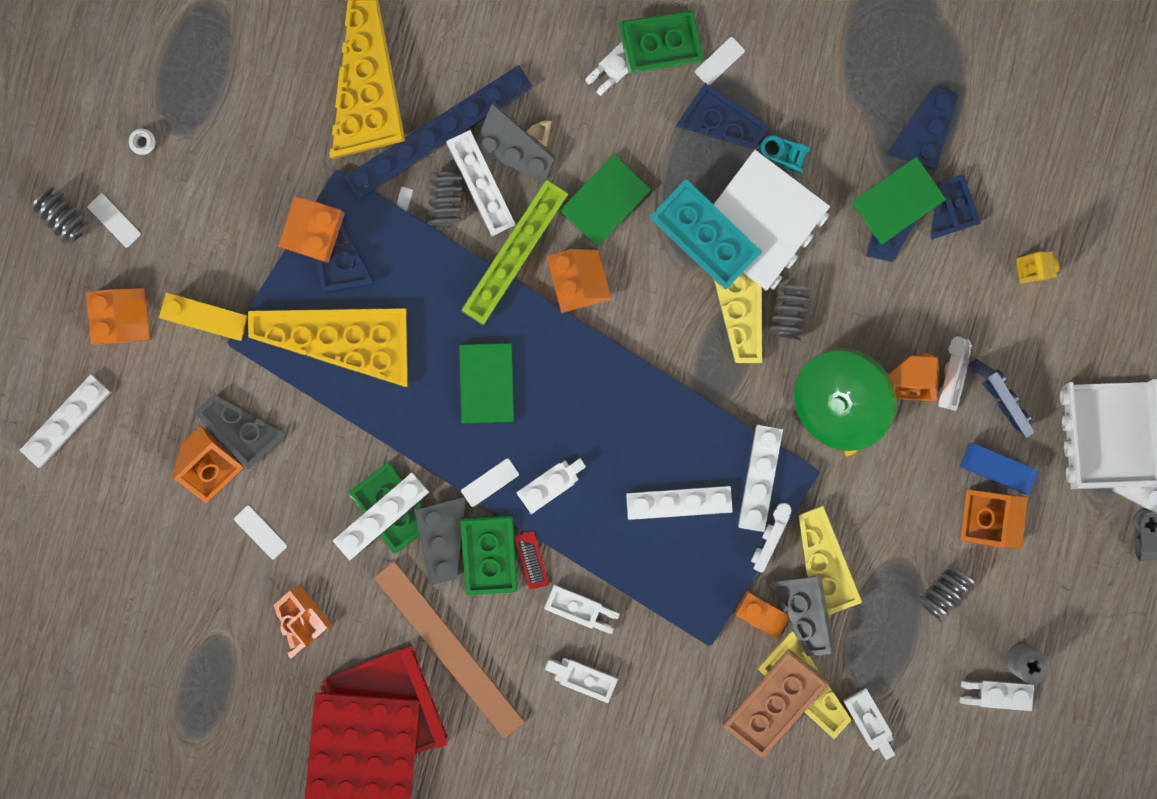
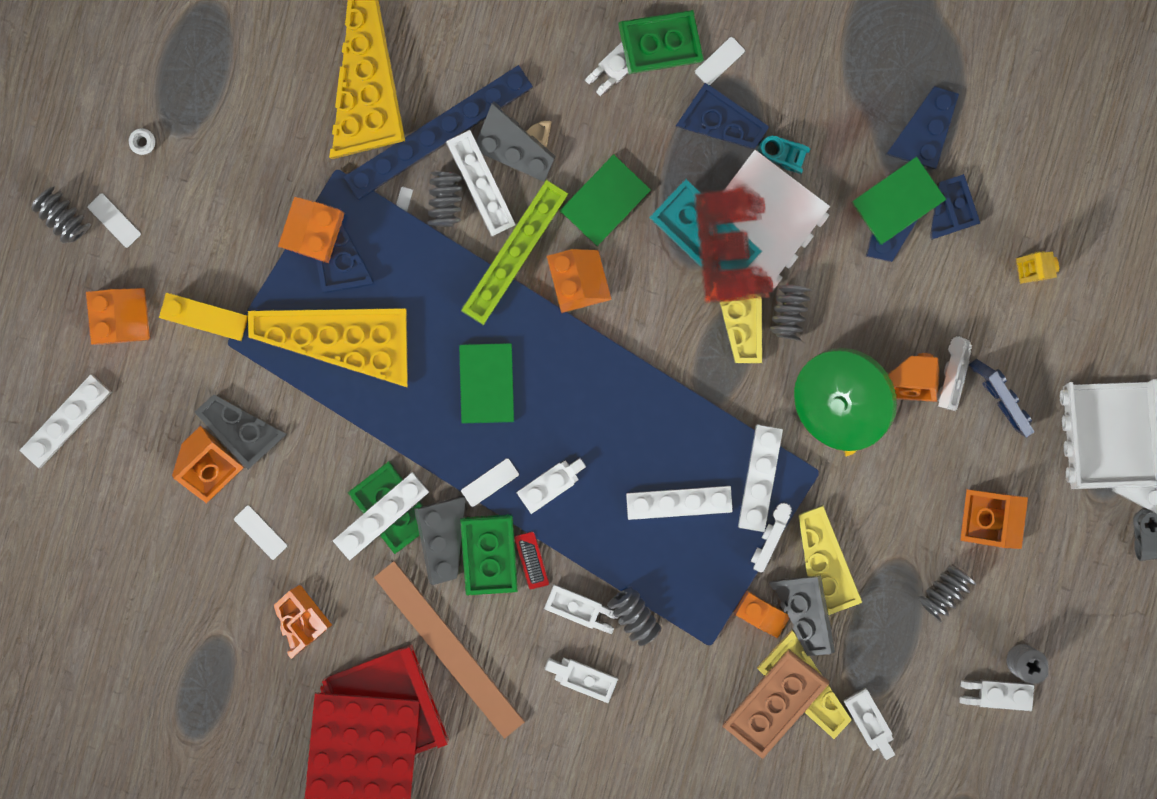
(635, 615): none -> flat silver piece
(726, 208): none -> clear red piece
(999, 468): blue beam -> none

